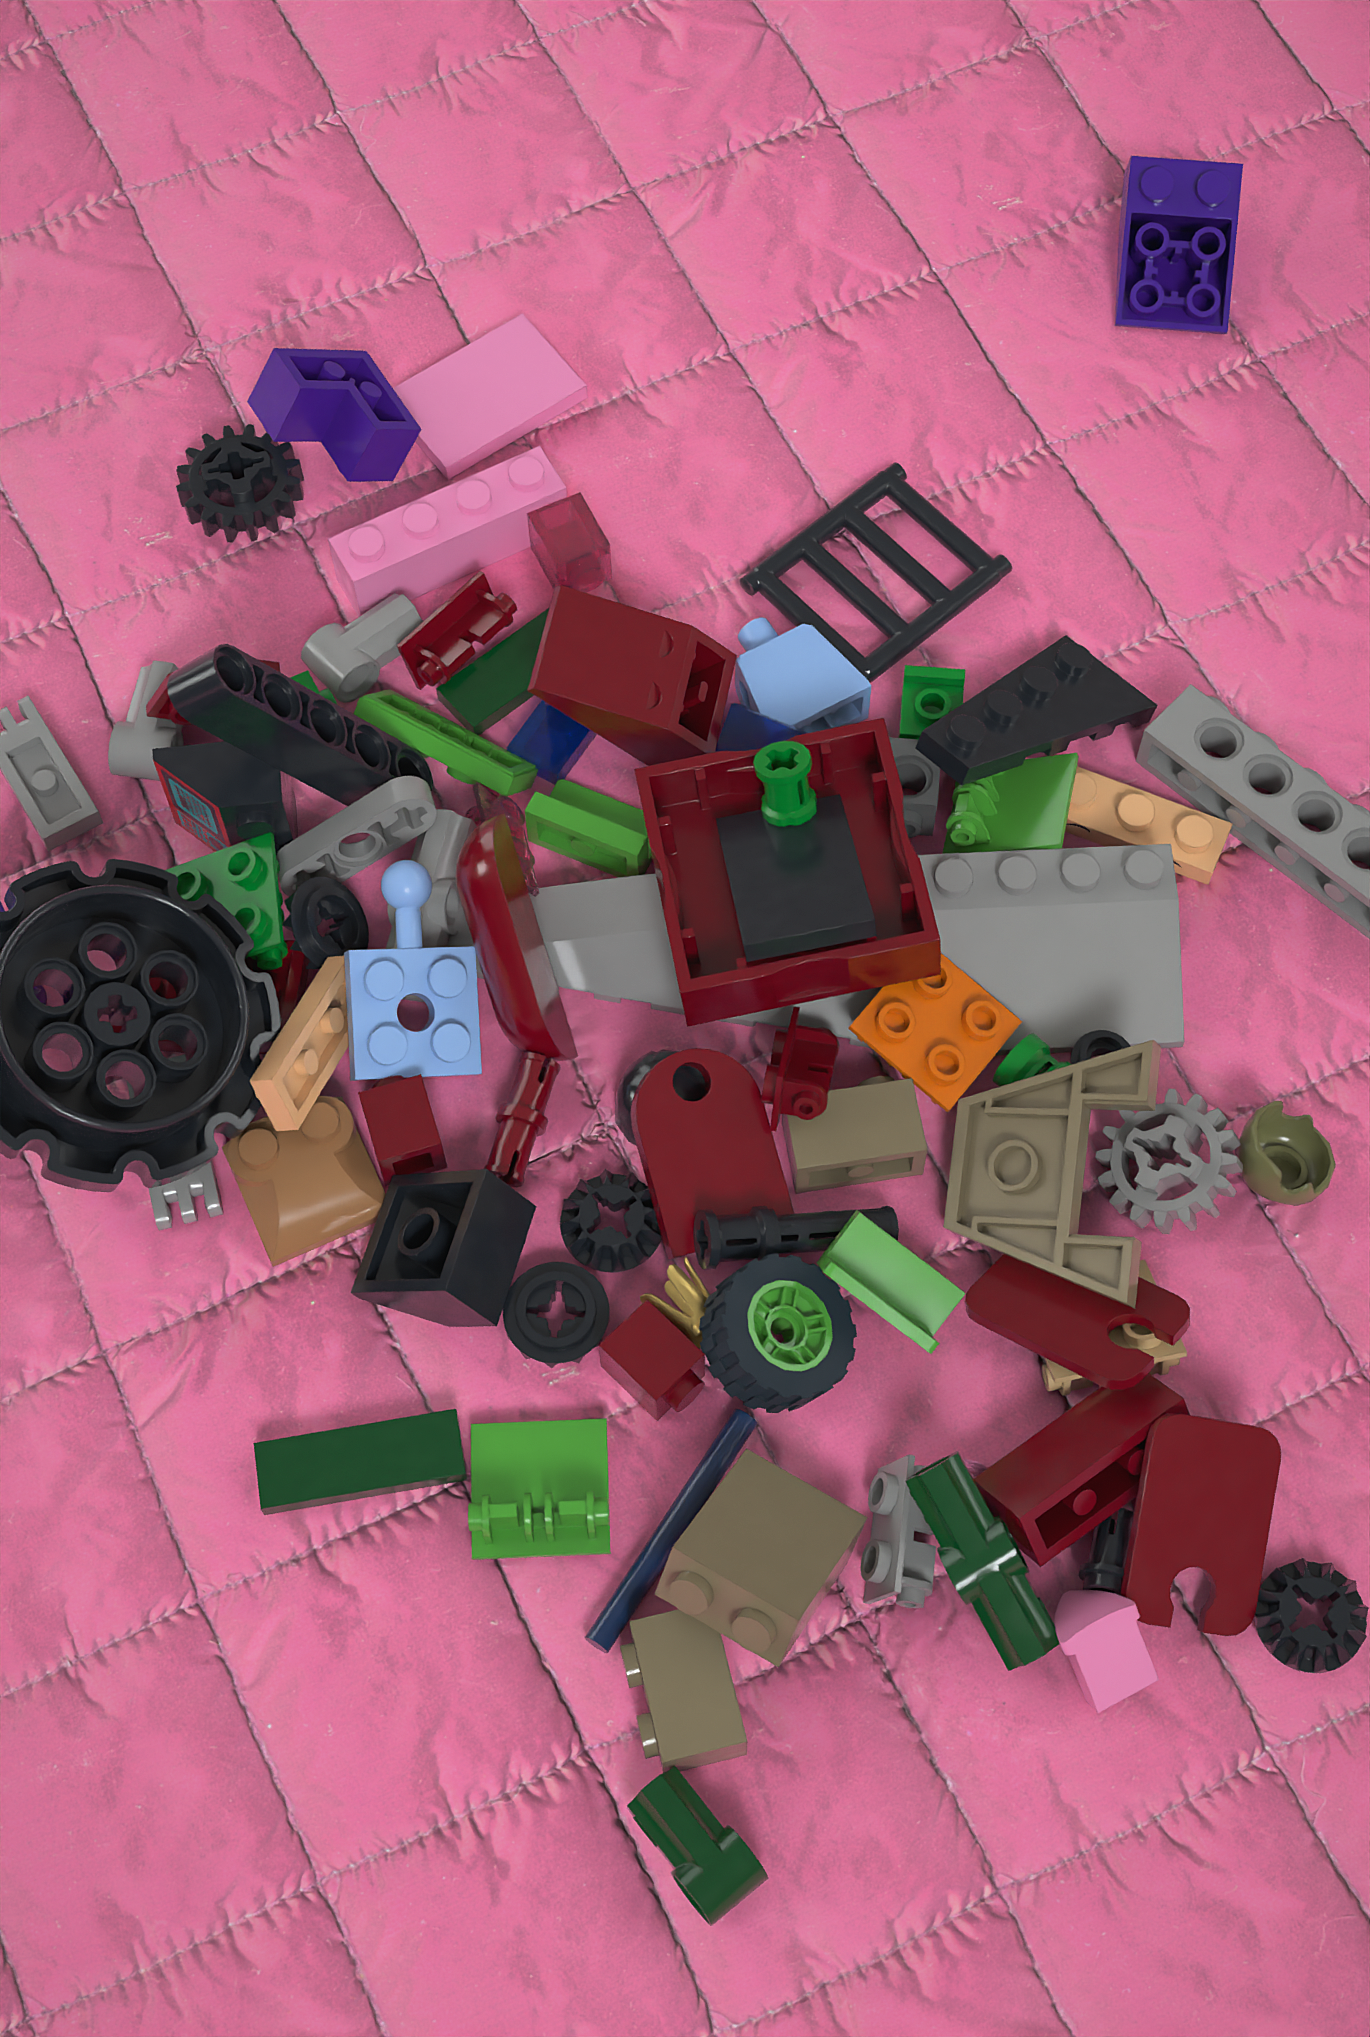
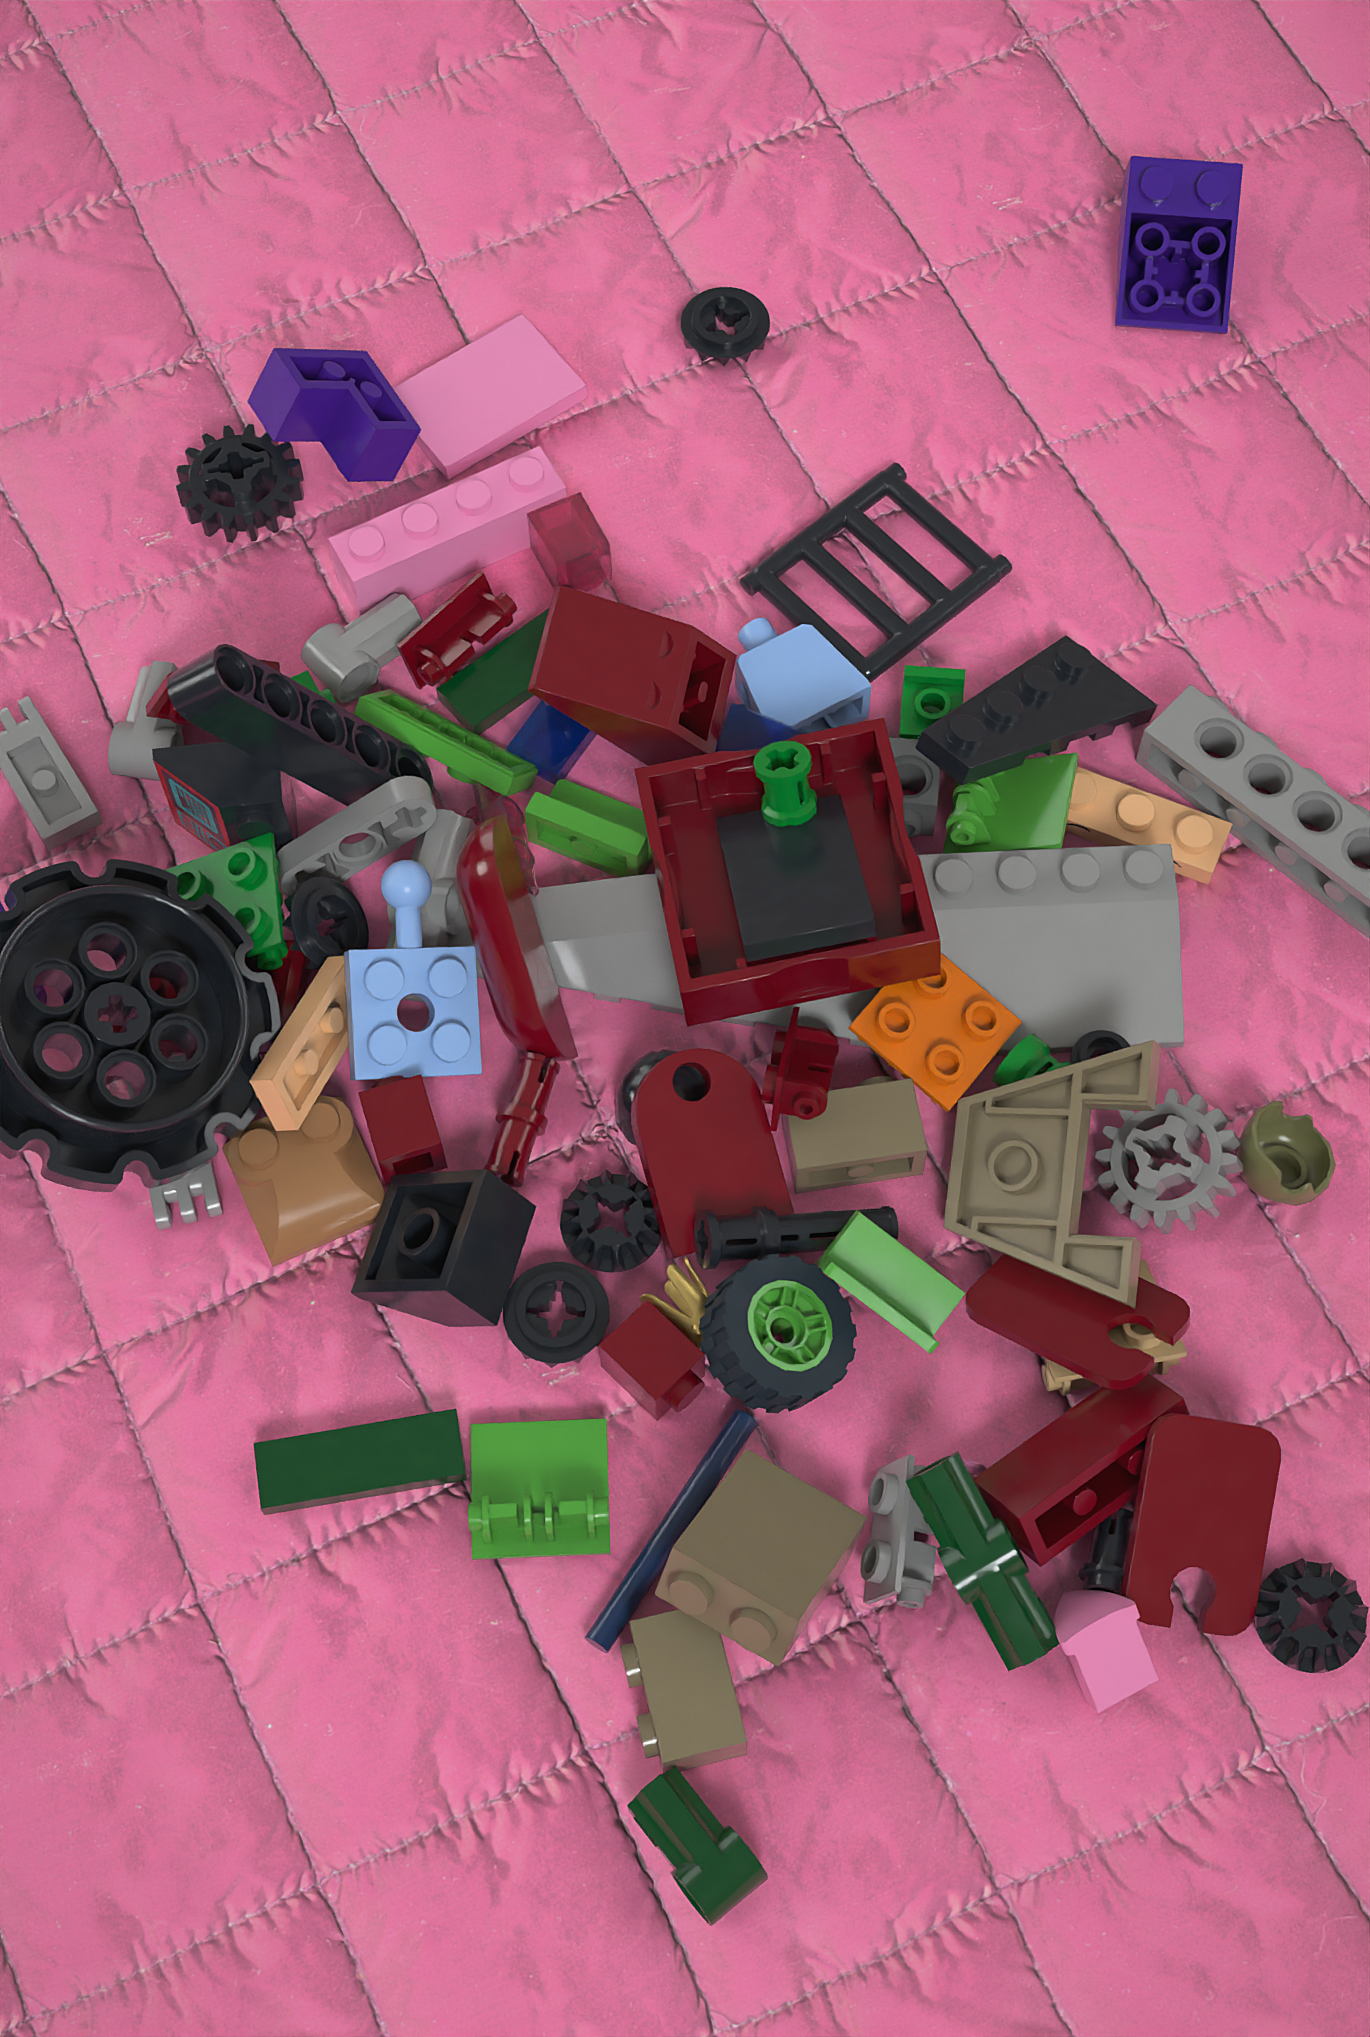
(733, 308): none -> black gear

